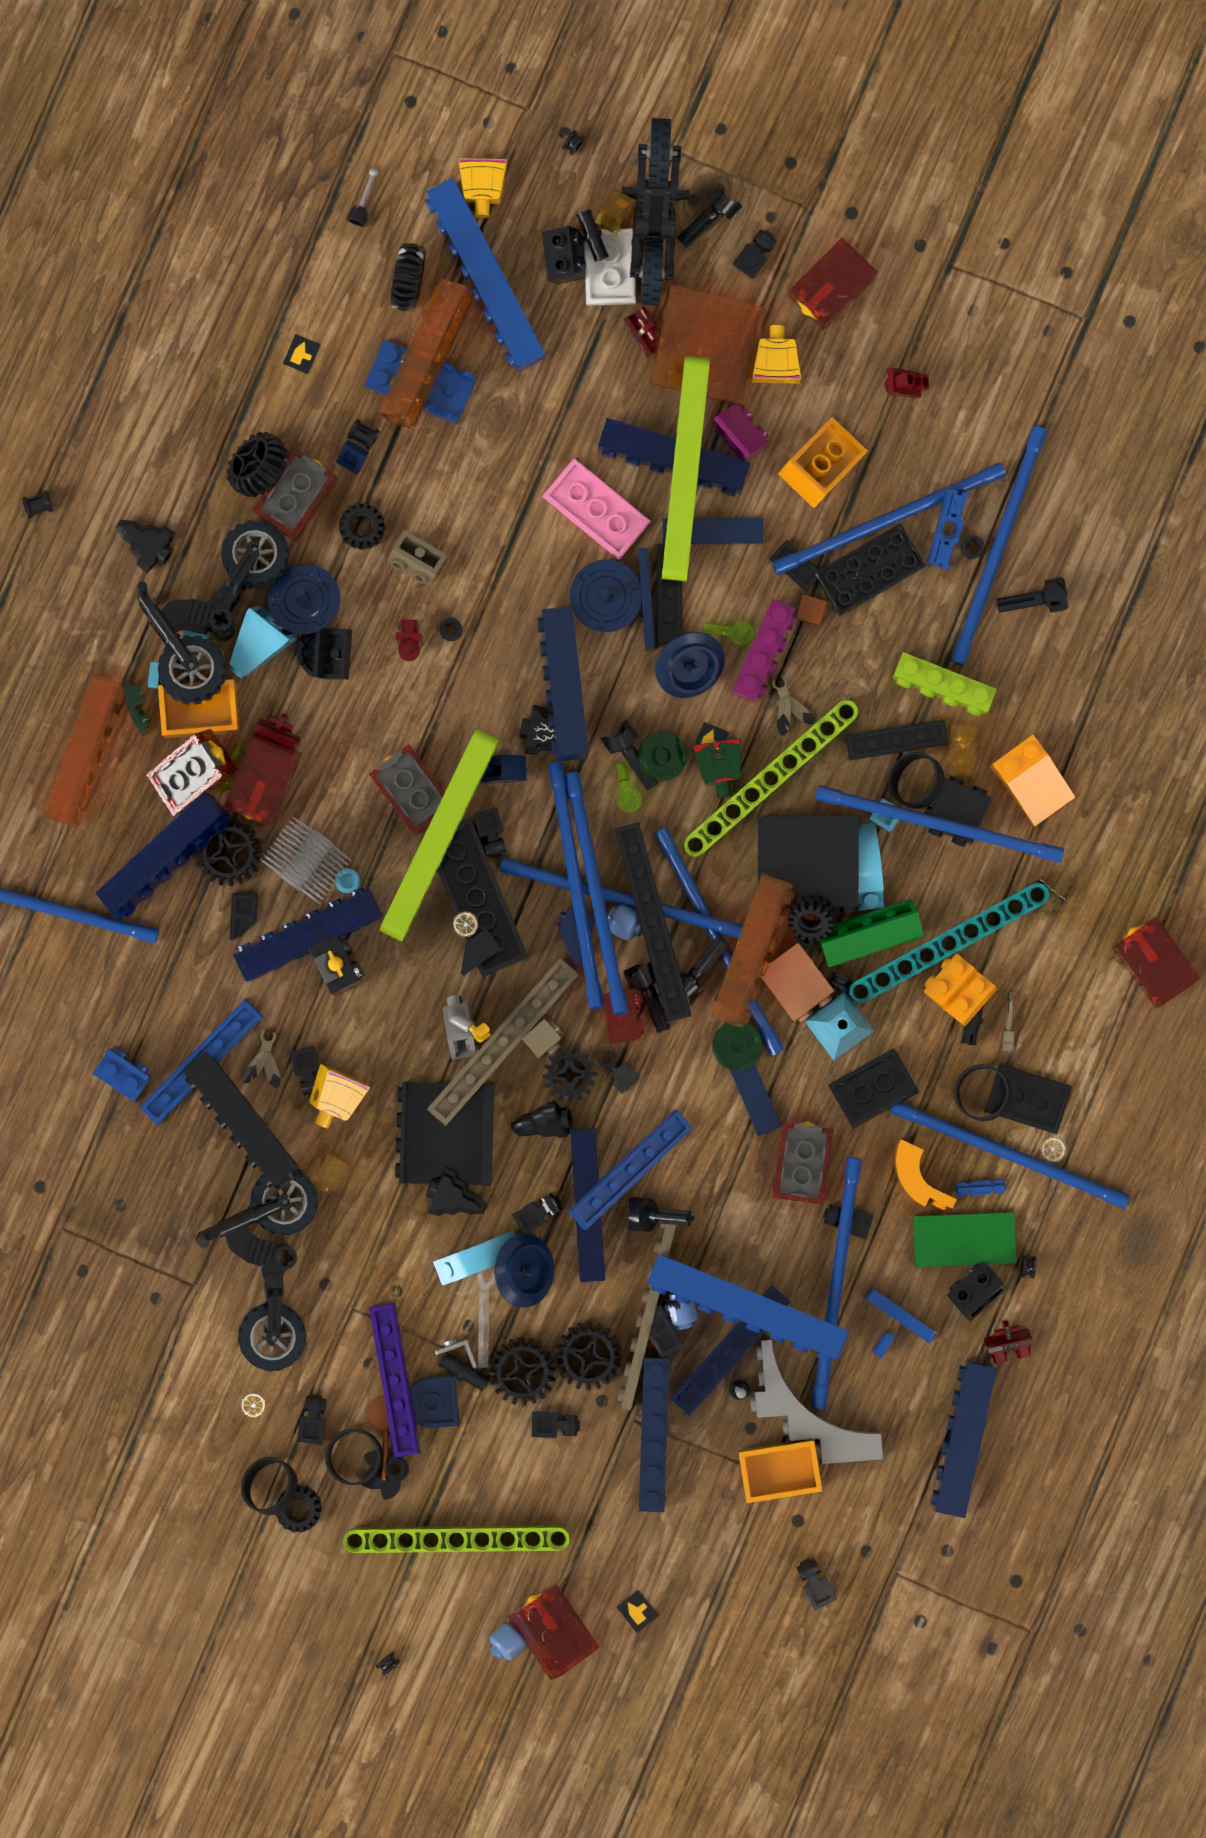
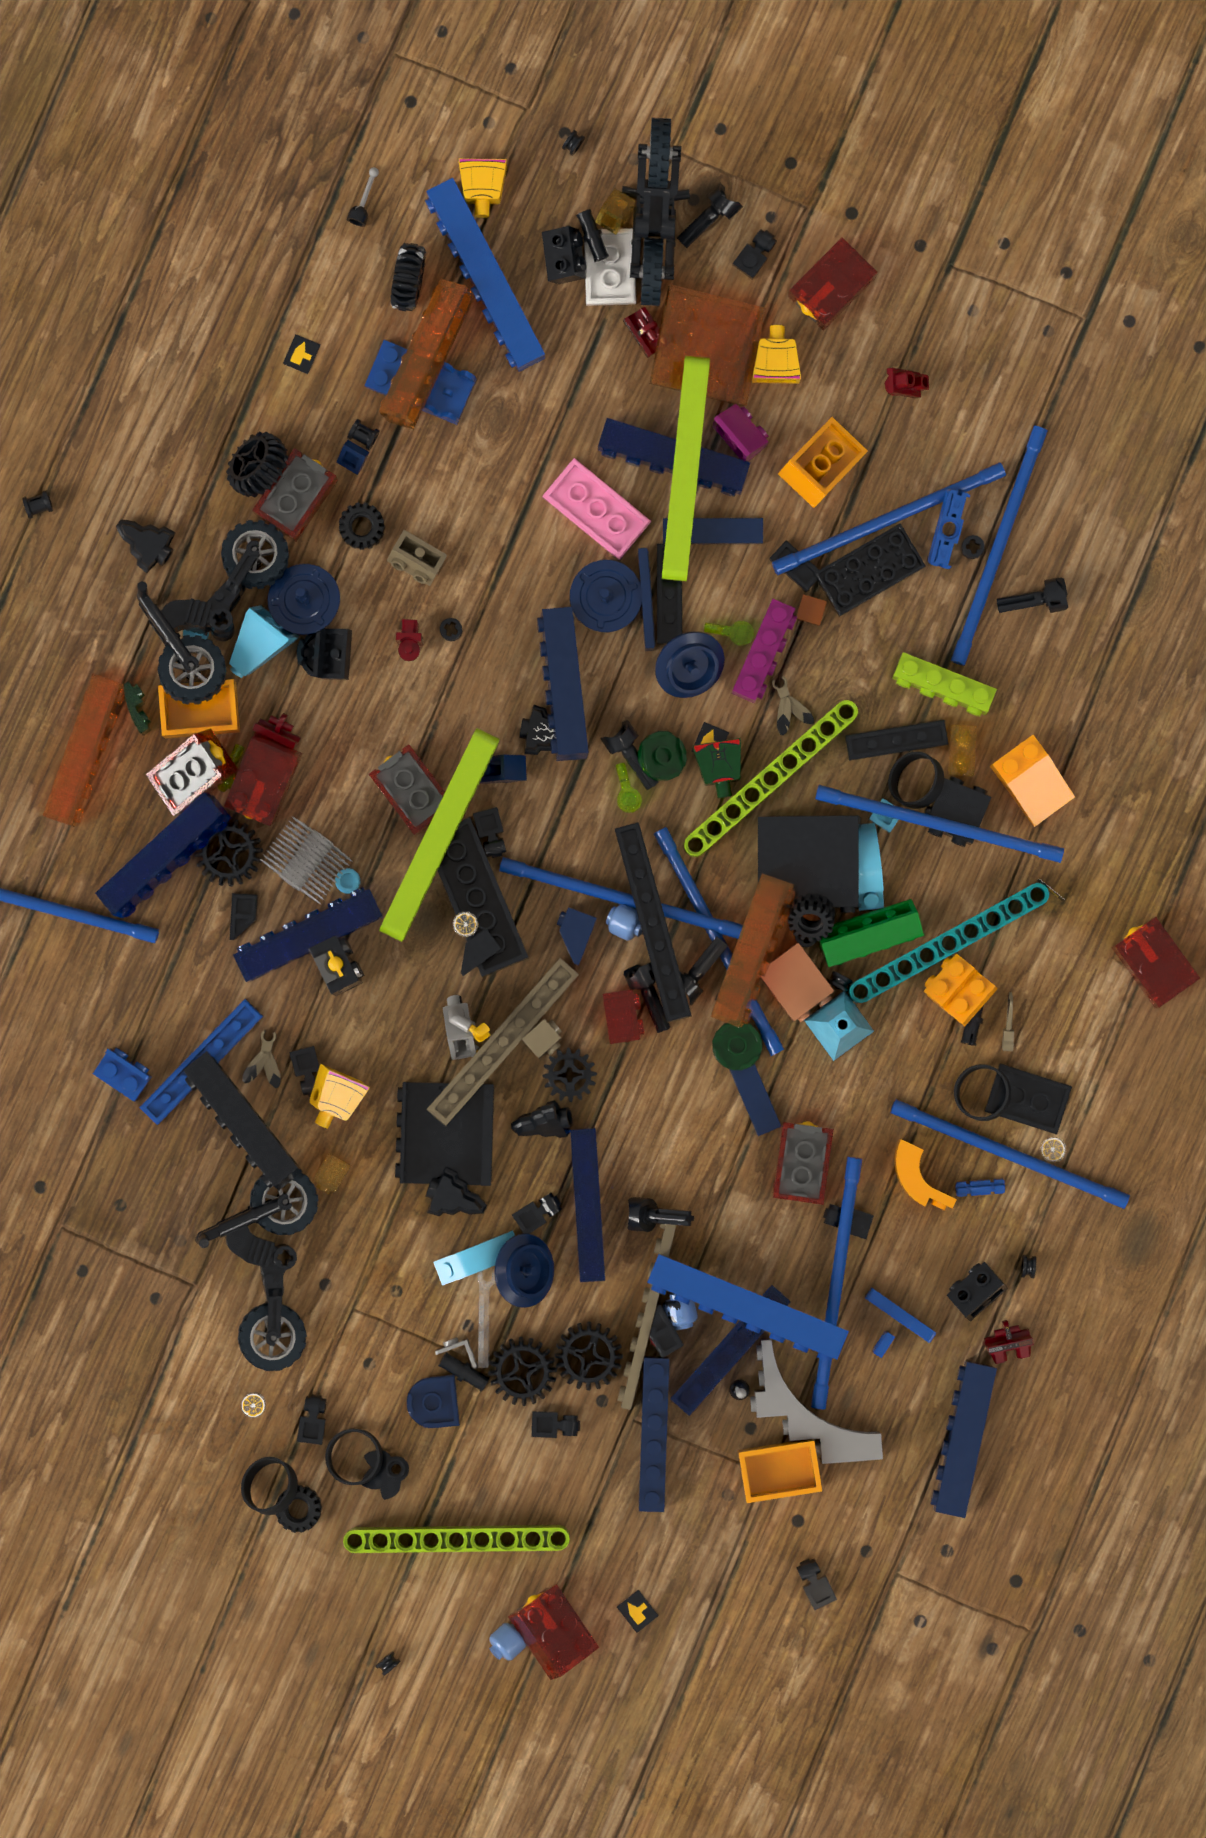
(153, 680): medium azure tile -> none
(378, 1418): dark orange piece -> none
(395, 1380): dark purple tile -> none
(593, 987): blue piece -> none
(617, 993): blue piece -> none
(623, 1074): pearl dark grey piece -> none
(630, 1169): blue tile -> none
(873, 1088): black tile -> none
(964, 1239): green tile -> none

